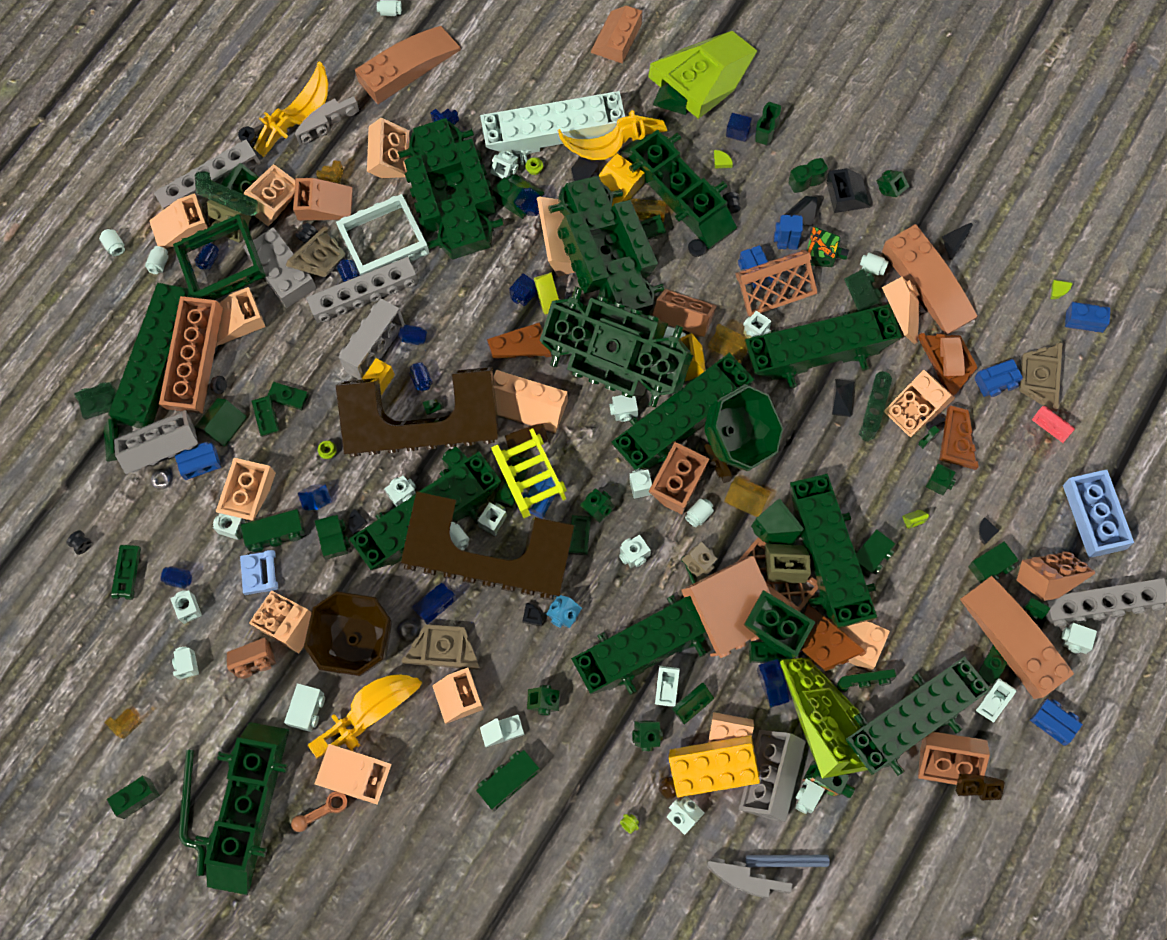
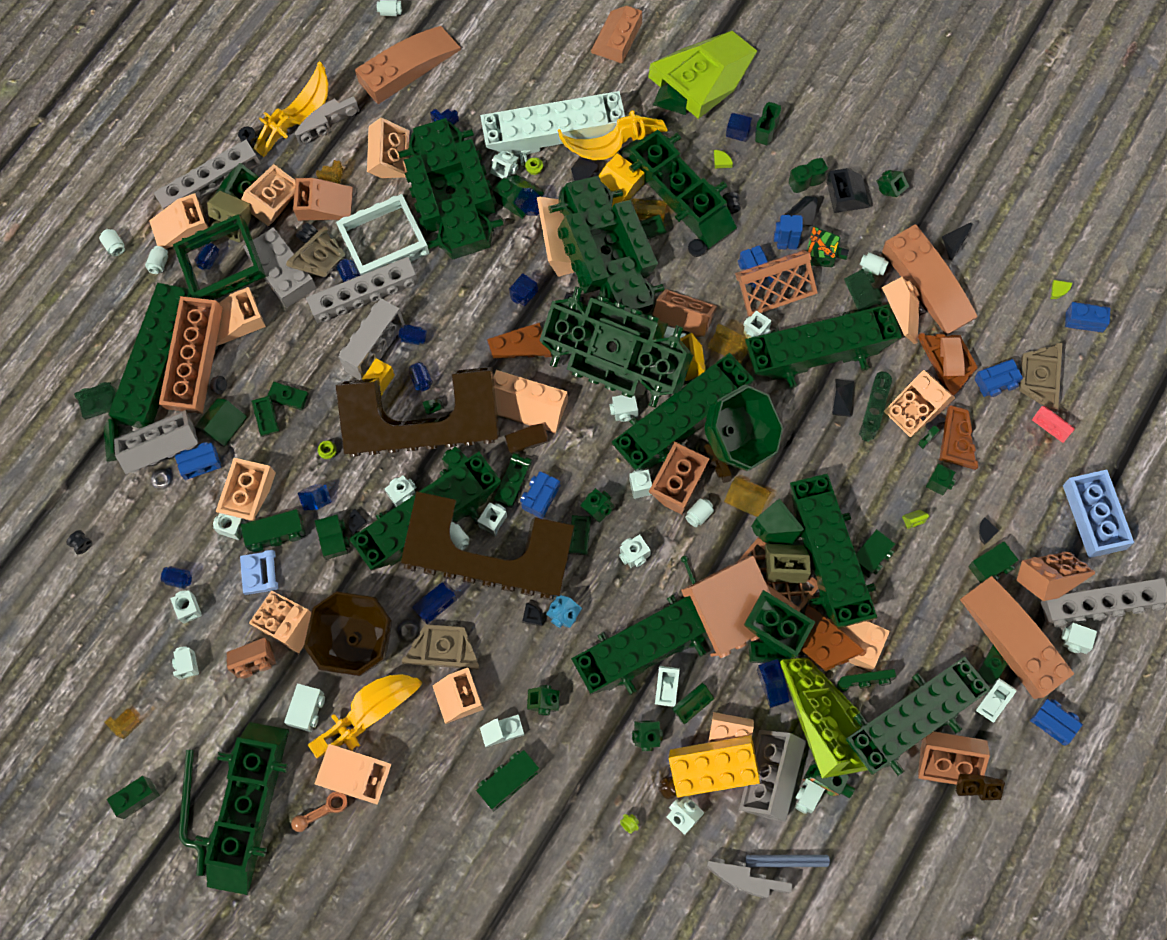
(126, 572): dark green plate -> none
(207, 188): clear green beam -> none
(517, 487): neon yellow fence -> none
(546, 291): neon yellow slope -> none
(699, 559): dark tan brick -> none
(1036, 609): dark green plate -> none

